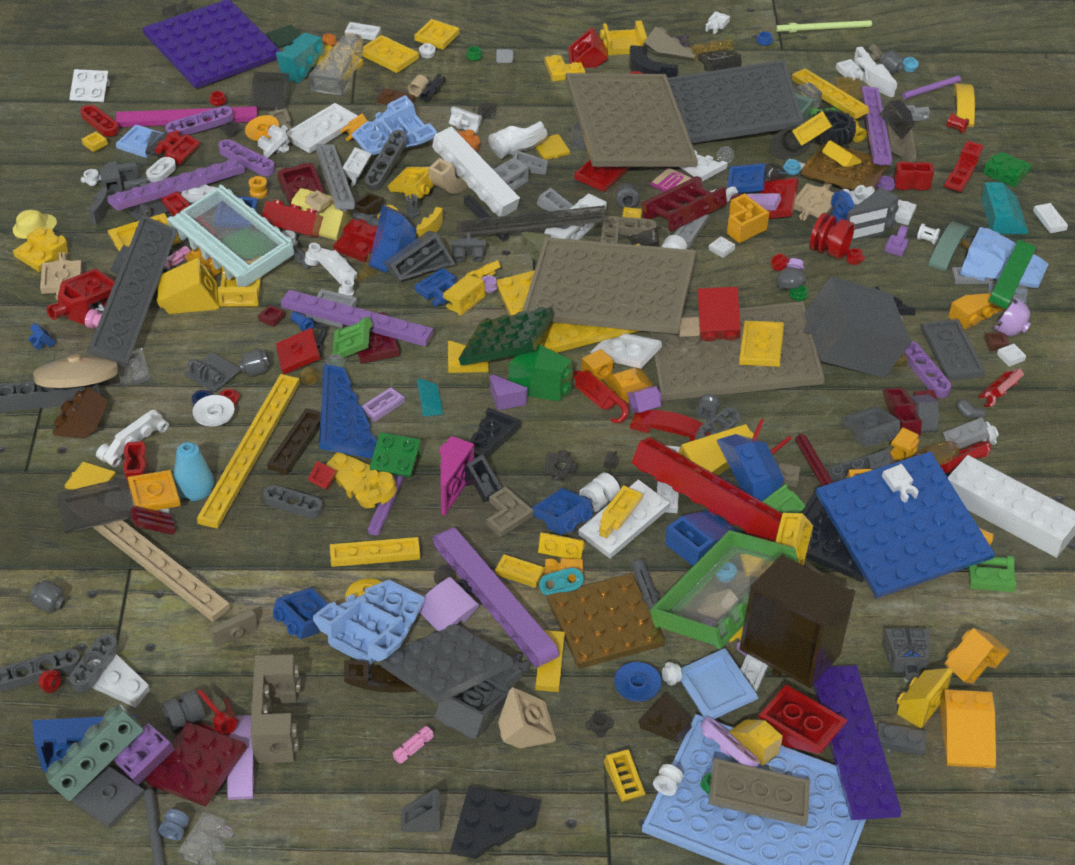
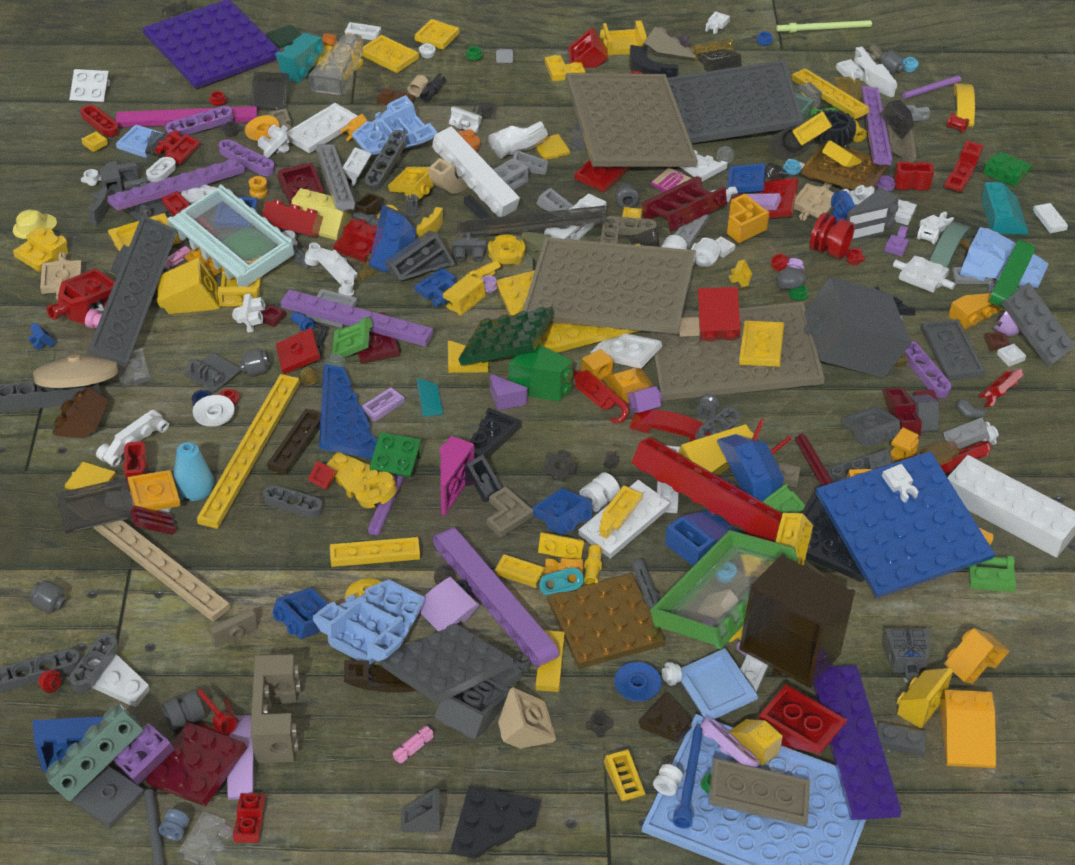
(249, 818): none -> red slope
(250, 312): none -> white hips
(318, 200): tan plate -> none
(513, 255): none -> yellow plate
(593, 564): none -> yellow pin
(683, 814): none -> blue piece
(706, 252): none -> white hair
(741, 273): none -> yellow tile
(924, 274): none -> white plate
(937, 222): none -> white plate
(1038, 324): none -> dark grey plate

